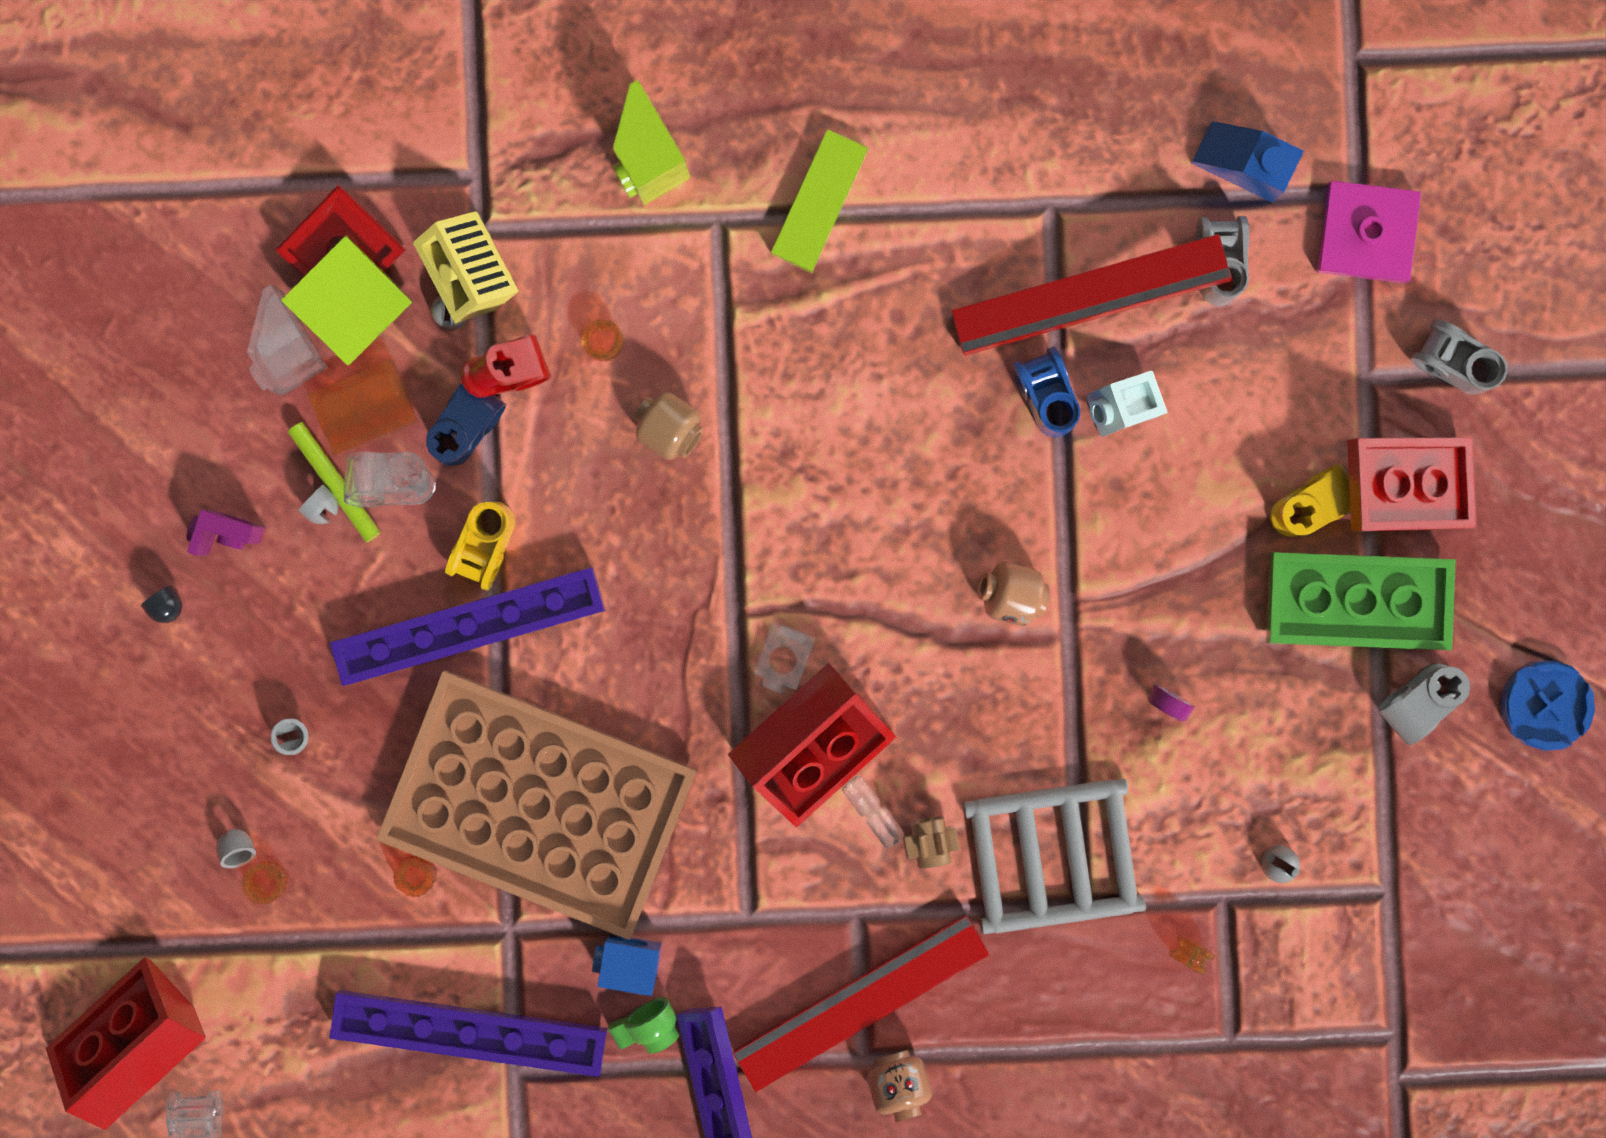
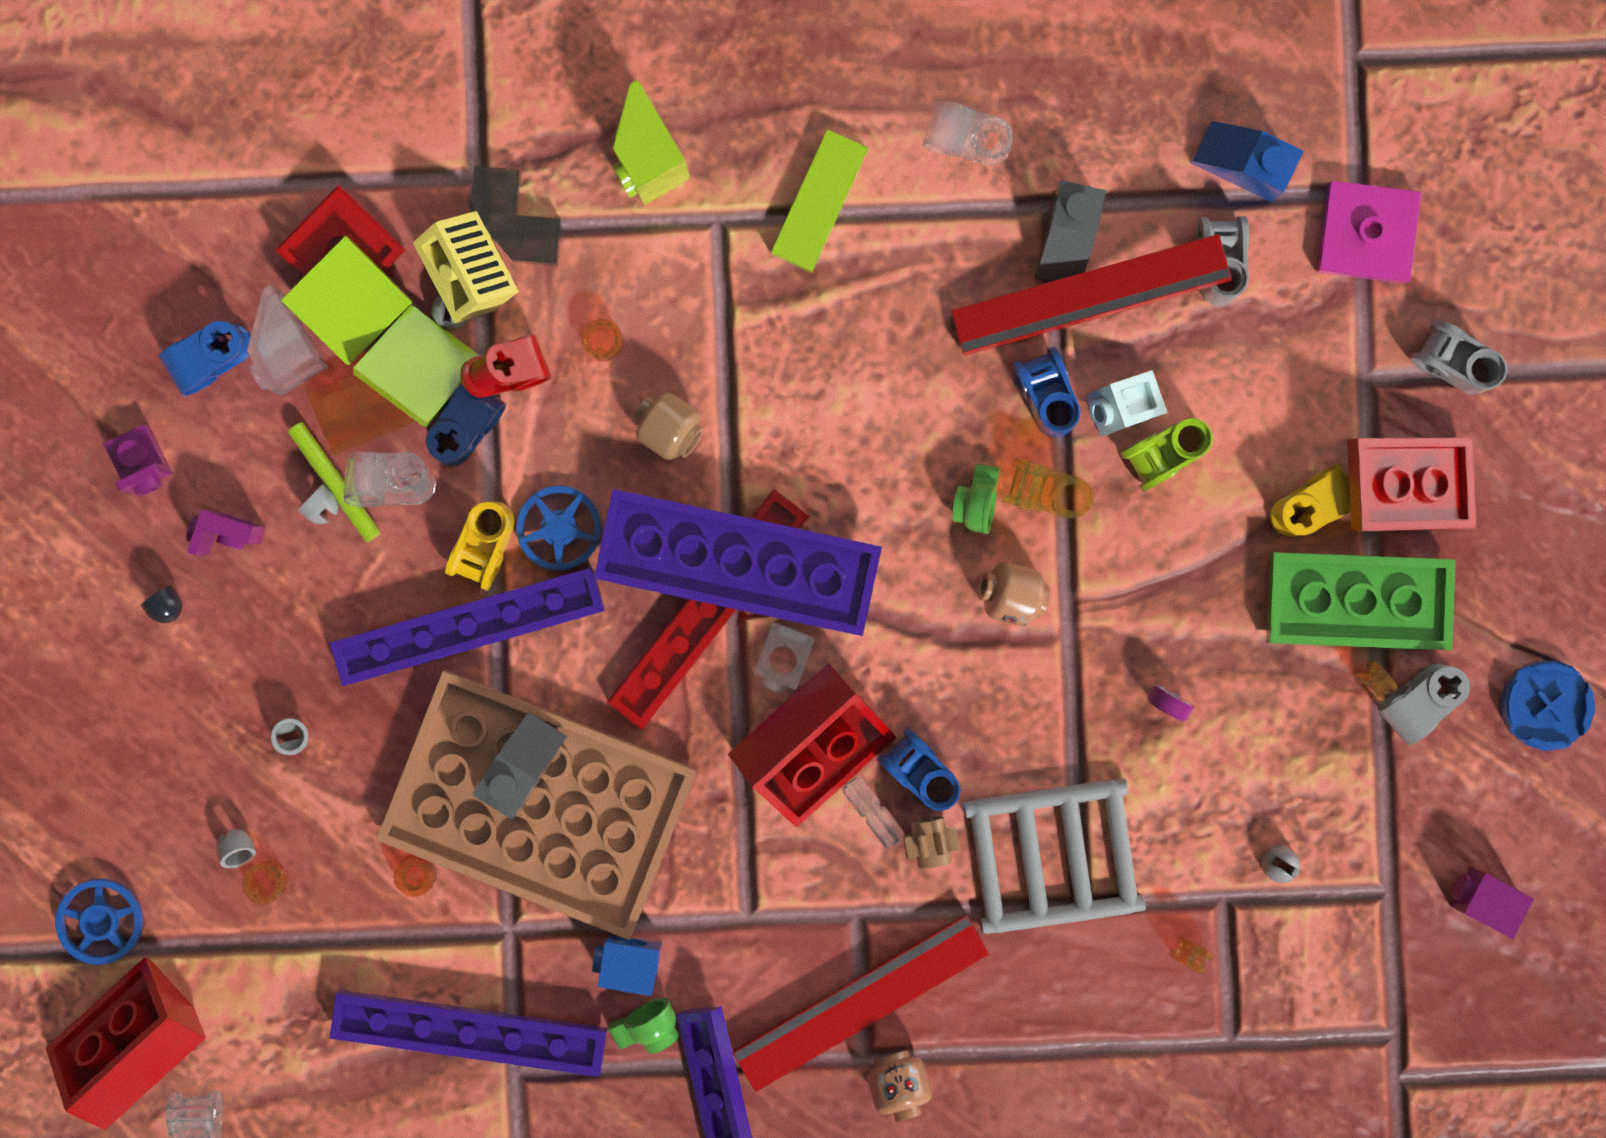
(99, 921): none -> blue wheel
(138, 461): none -> magenta bracket
(199, 358): none -> blue piece
(415, 366): none -> lime tile
(519, 766): none -> dark grey slope
(521, 237): none -> clear smoke tile
(558, 528): none -> blue wheel
(686, 636): none -> red tile
(737, 562): none -> dark purple plate
(919, 769): none -> blue piece
(959, 133): none -> clear piece
(977, 503): none -> bright green piece
(1045, 490): none -> clear yellow piece
(1070, 231): none -> dark grey slope
(1165, 452): none -> lime piece
(1375, 682): none -> clear orange bush
(1490, 901): none -> magenta brick

